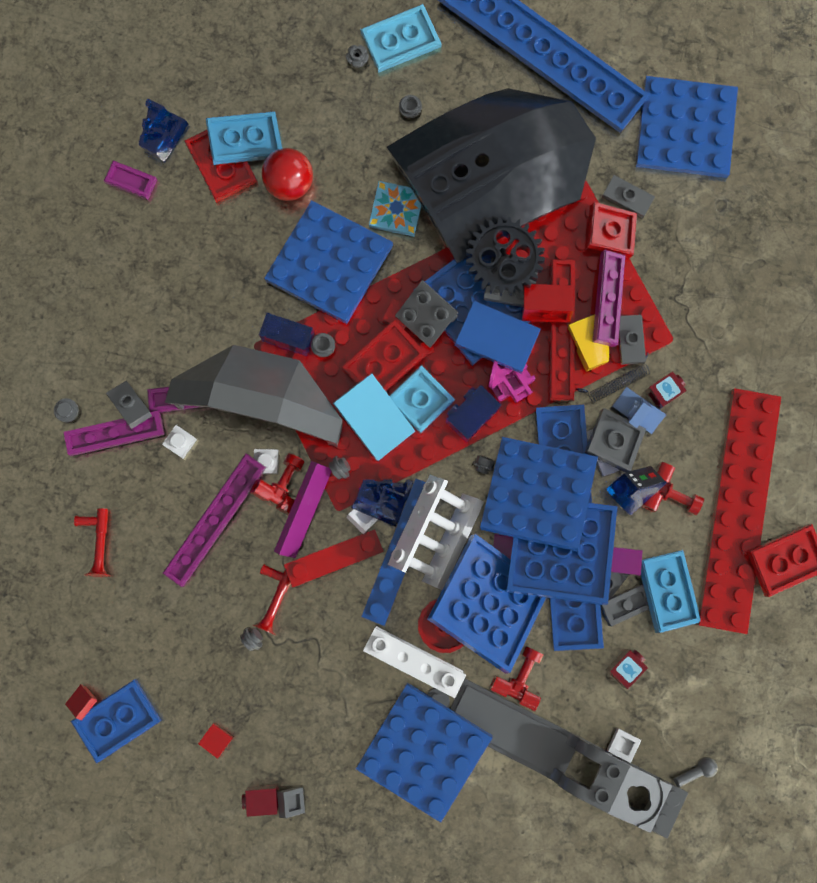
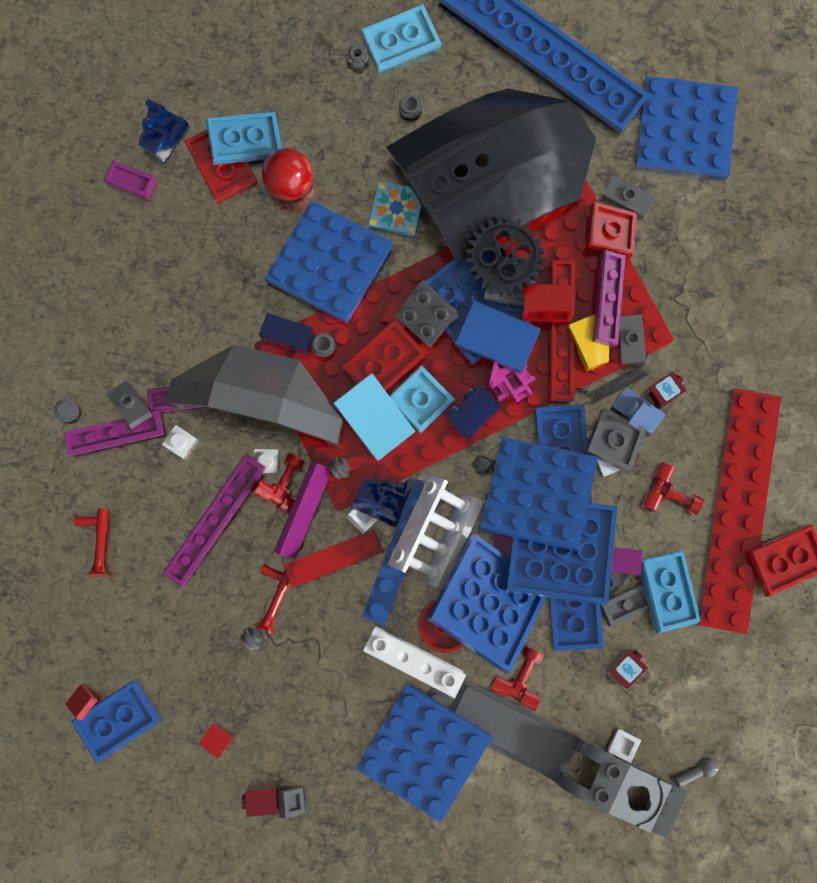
(636, 488): clear blue slope -> none

